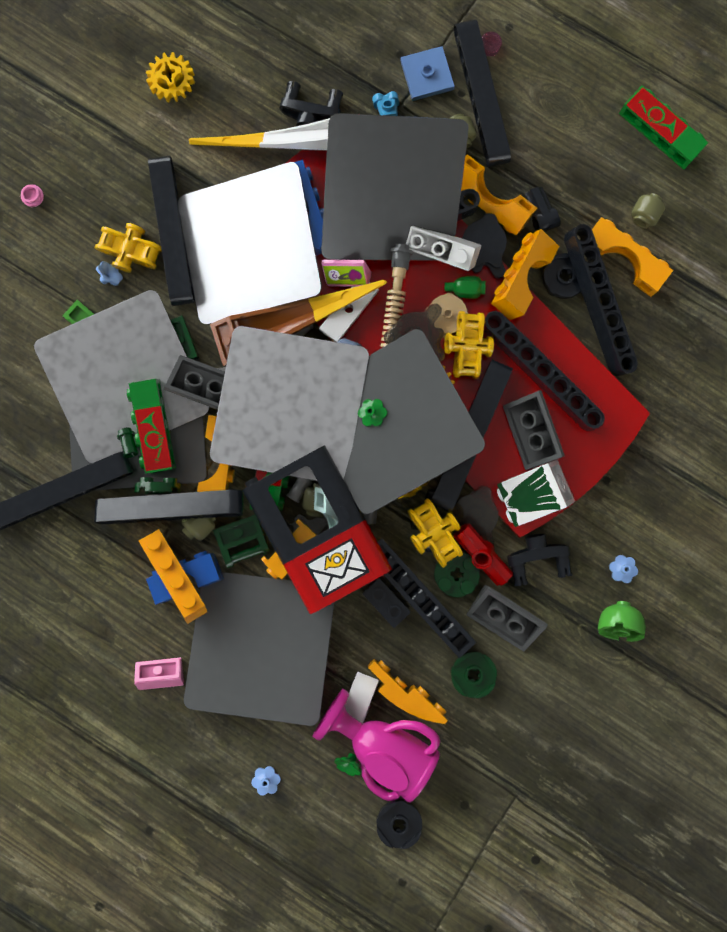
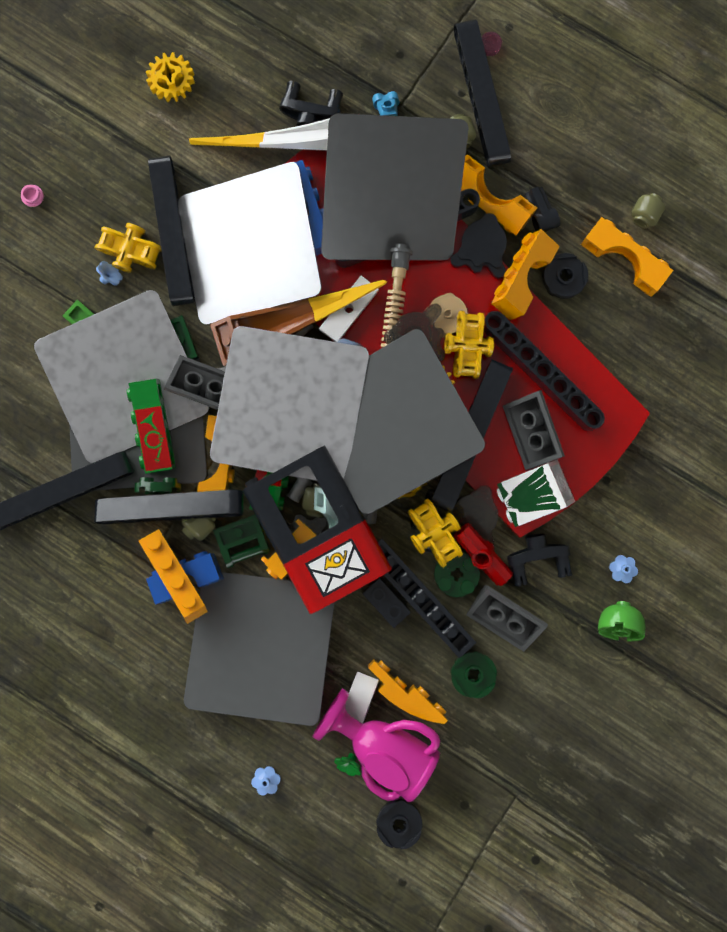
(127, 441): dark green pin -> none
(159, 673): bright pink slope -> none
(346, 272): slope -> none
(377, 415): green plant -> none
(427, 73): medium blue plate -> none
(443, 247): white slope -> none
(467, 287): green plant -> none
(600, 289): black beam -> none
(663, 127): green brick -> none

